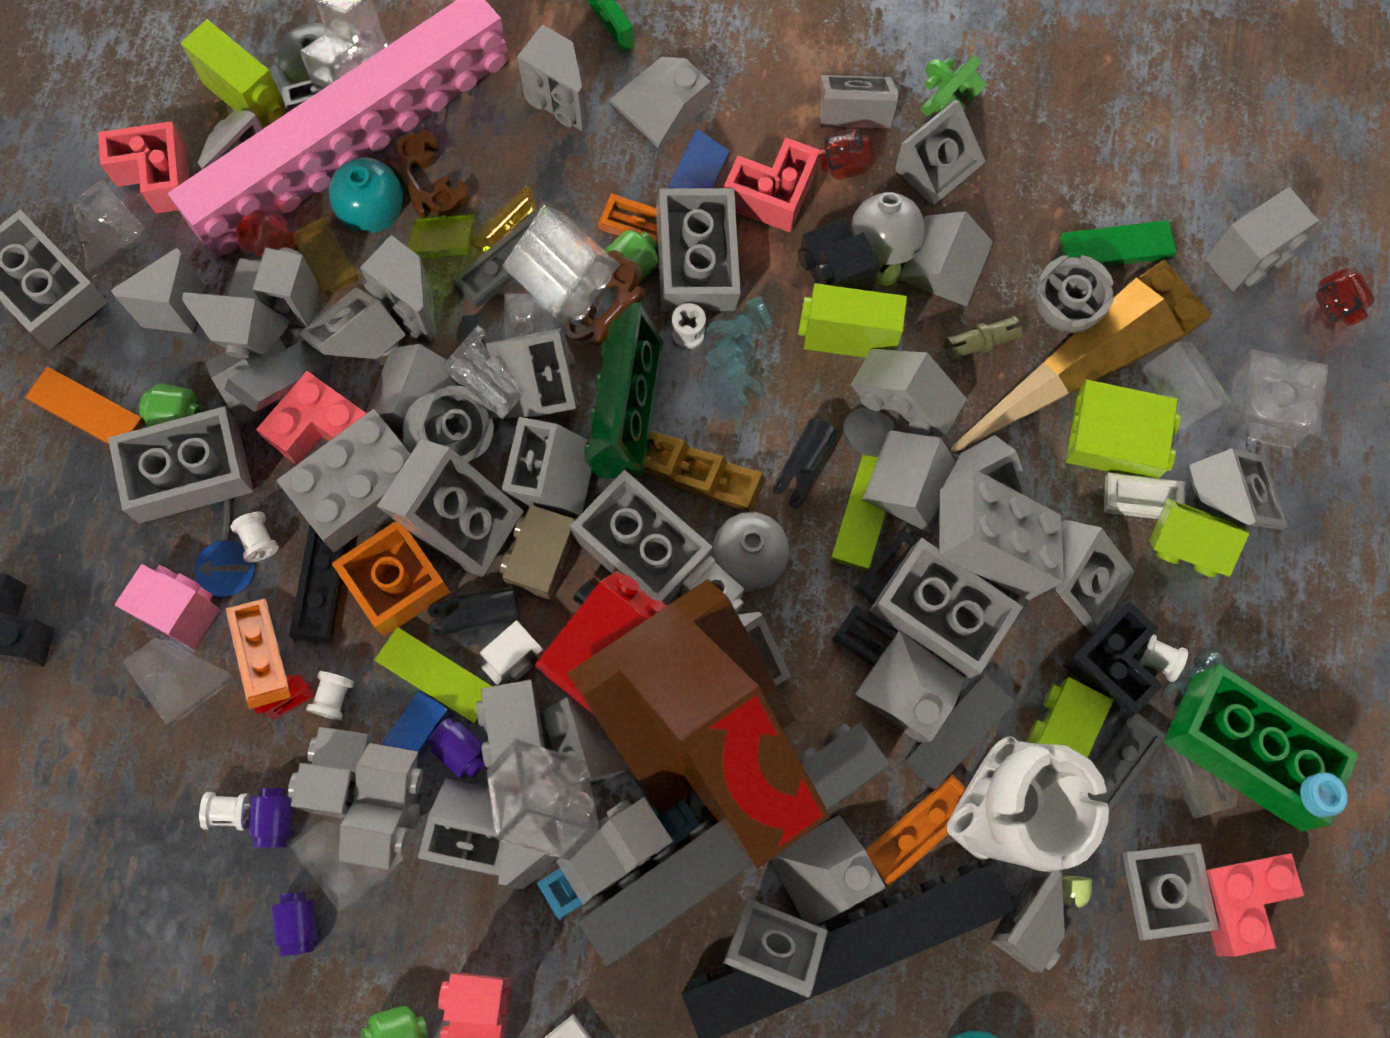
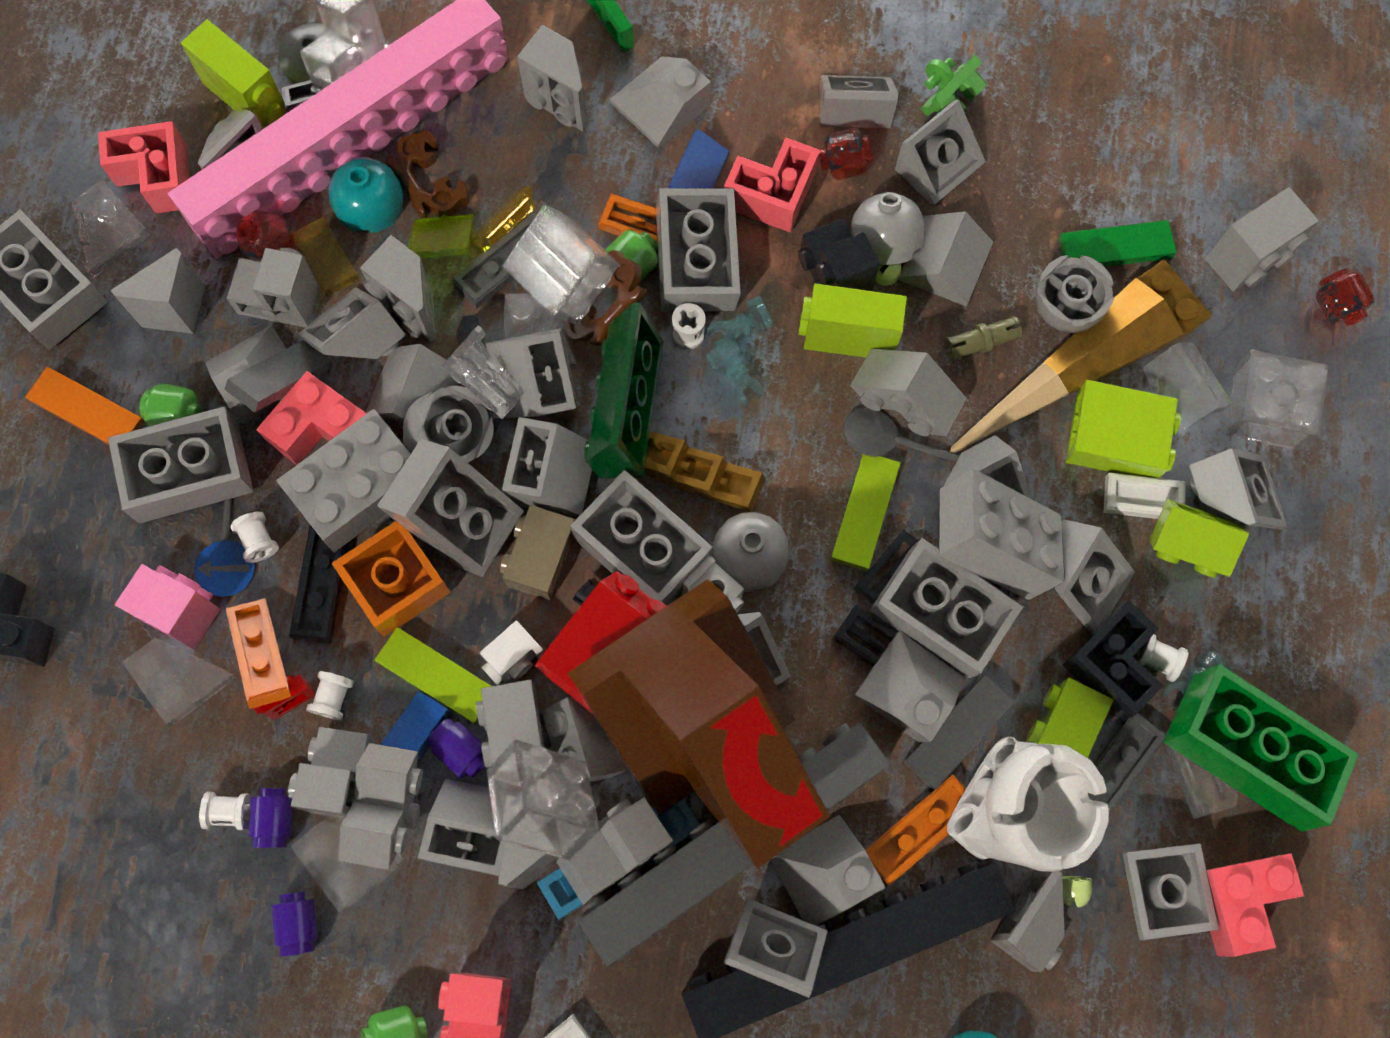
(236, 322): light grey slope -> none
(474, 611): black piece -> none
(807, 459): black piece -> none
(910, 478): light grey slope -> none
(1323, 795): medium azure tile -> none

